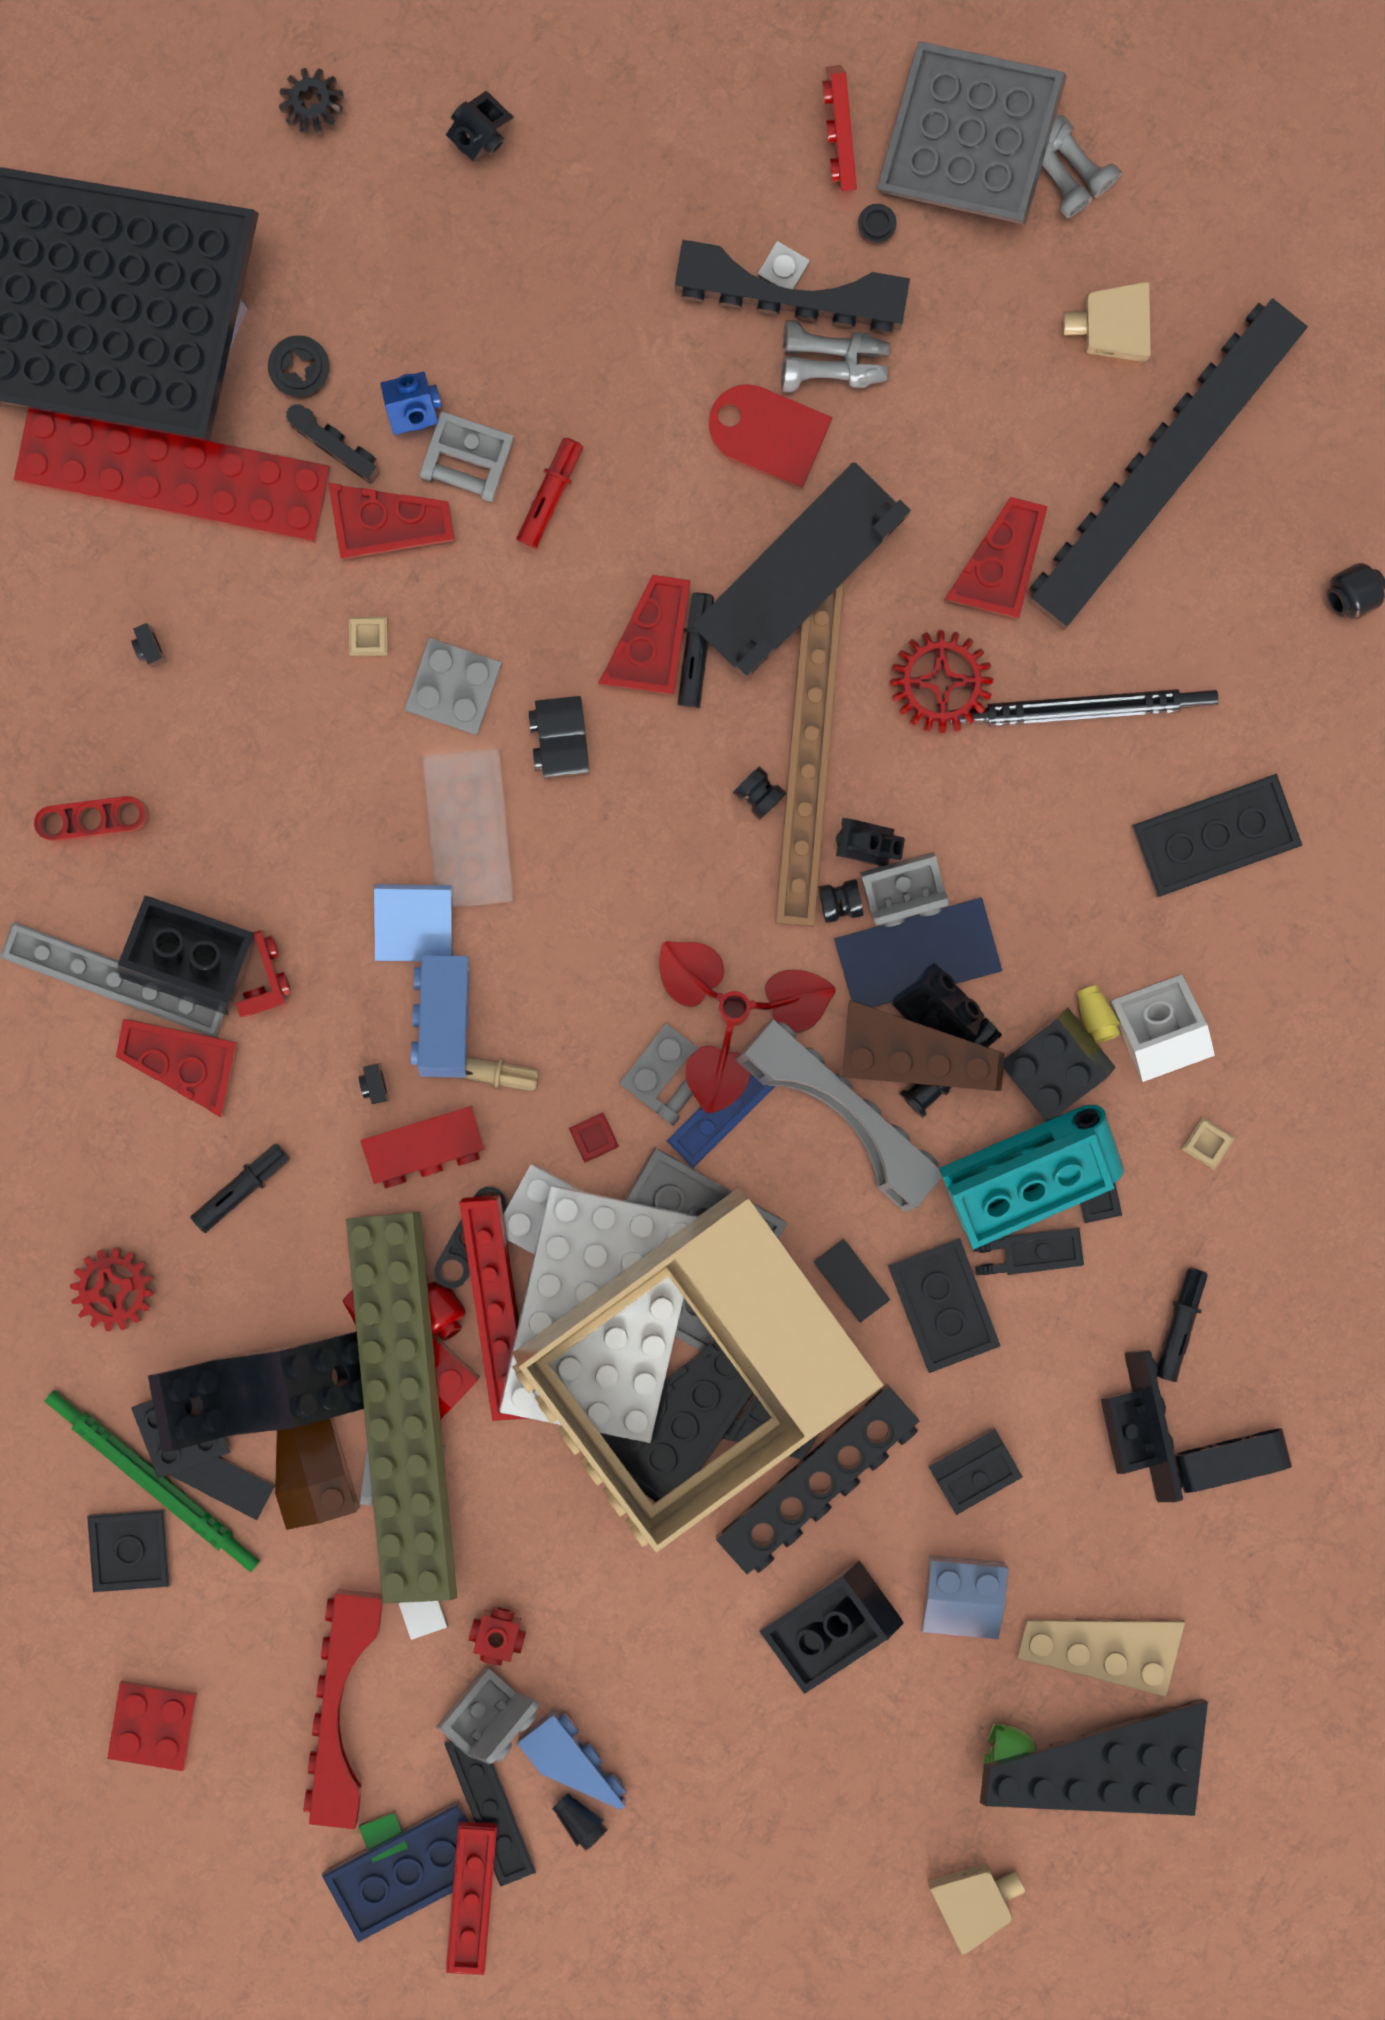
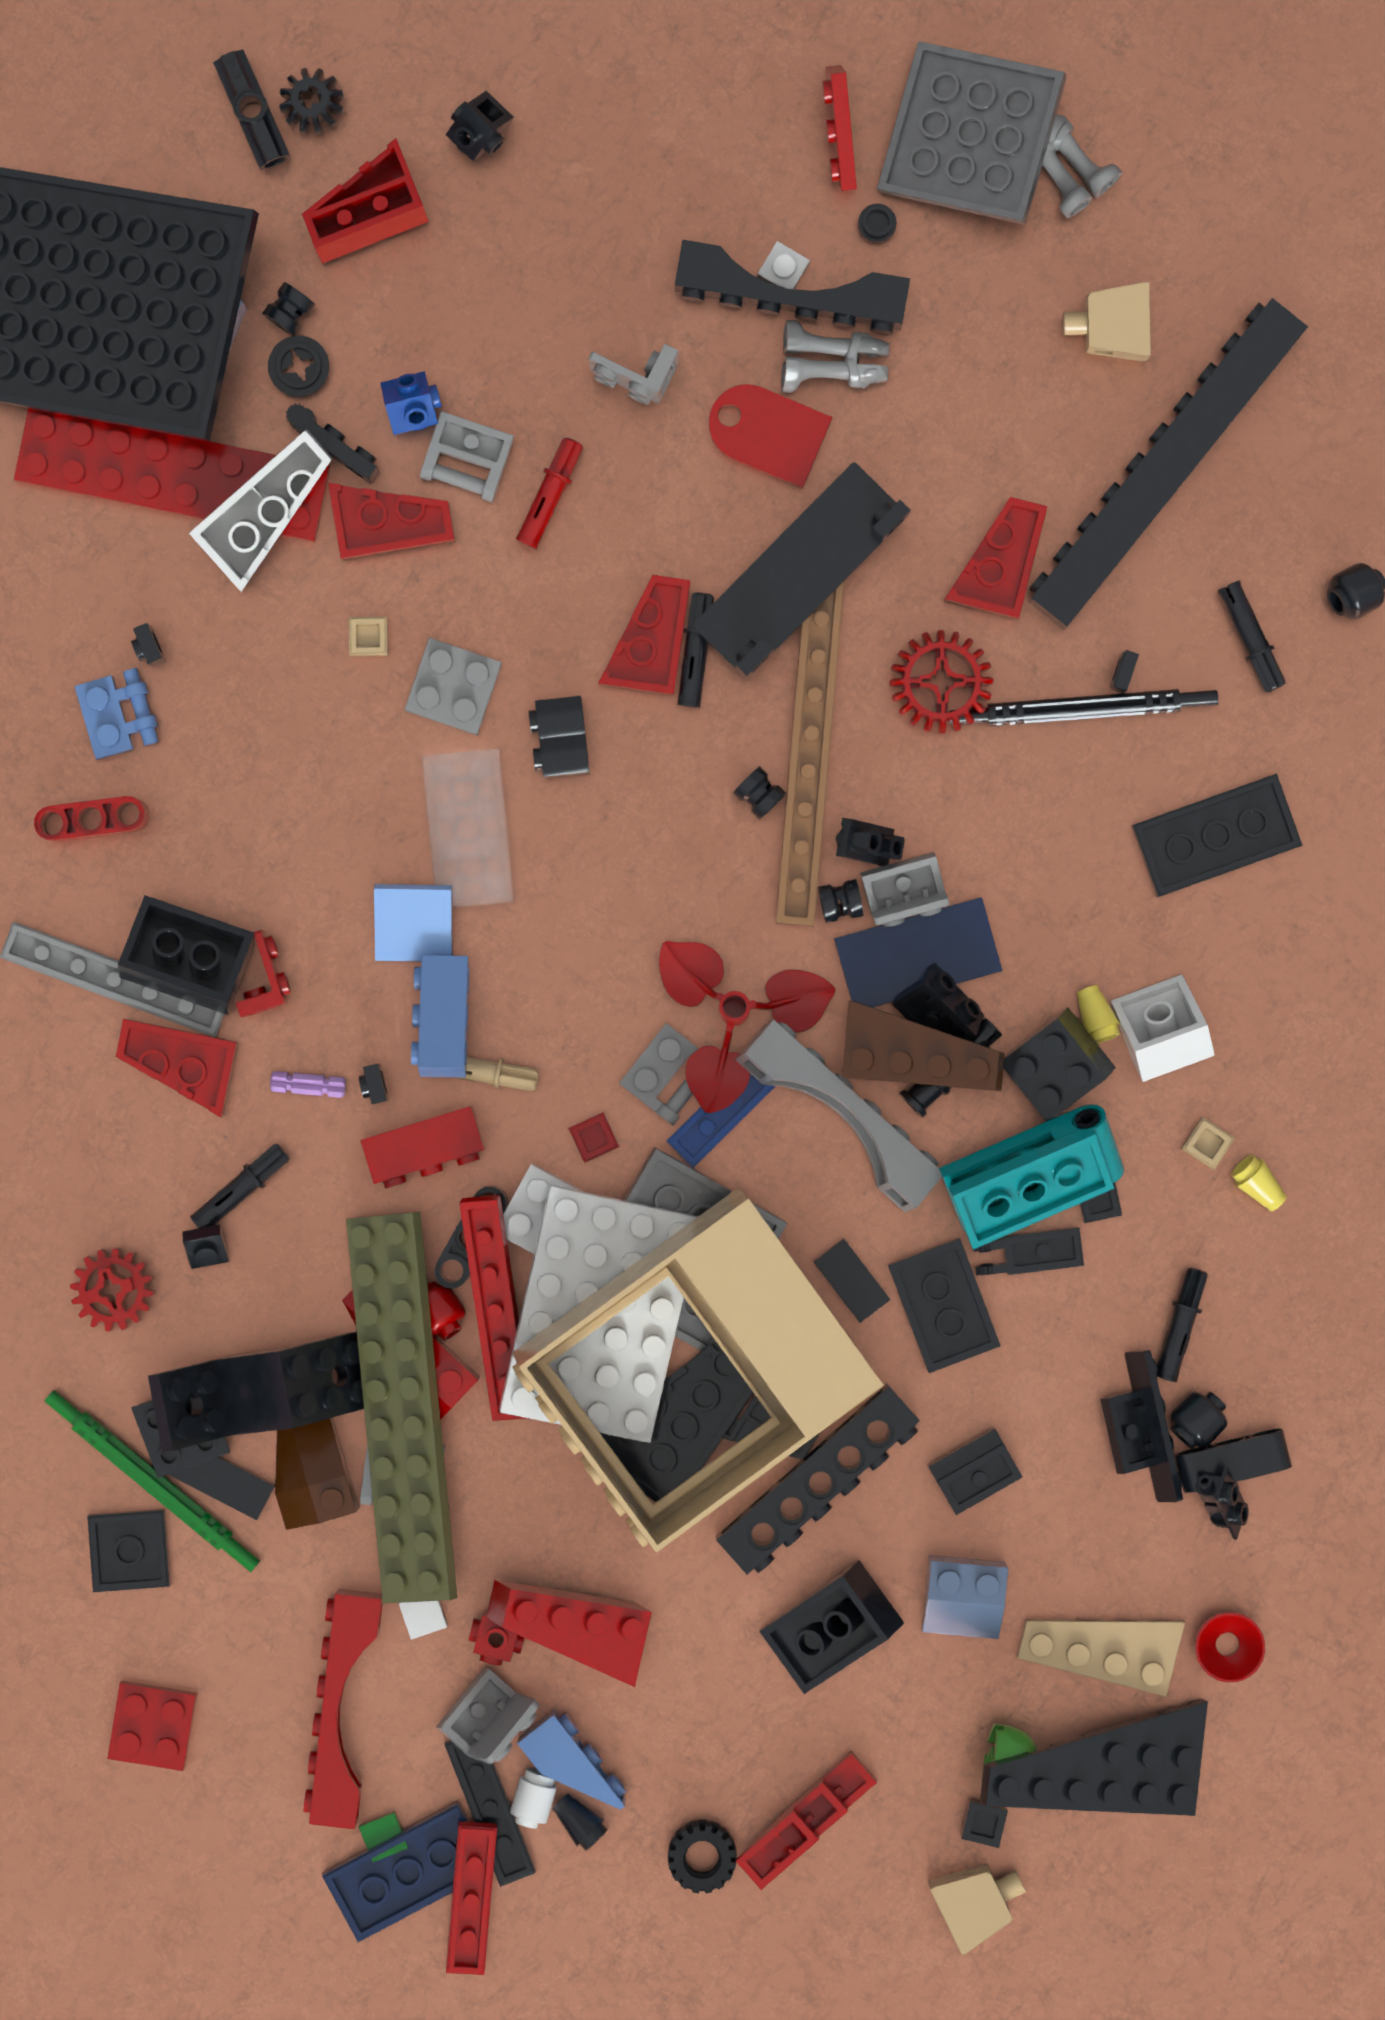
(105, 717): none -> medium blue plate
(205, 1246): none -> black plate
(242, 89): none -> black piece
(256, 514): none -> white wedge
(288, 309): none -> black wheel
(308, 1084): none -> lavender axle
(366, 207): none -> red wedge
(533, 1799): none -> white brick
(584, 1627): none -> red wedge
(652, 387): none -> light grey bracket
(710, 1879): none -> black tyre
(806, 1820): none -> red slope
(984, 1823): none -> black plate
(1124, 671): none -> black tile
(1199, 1419): none -> black head
(1223, 1501): none -> black hinge
(1243, 1661): none -> red piece
(1252, 636): none -> black axle
(1258, 1182): none -> light yellow cone

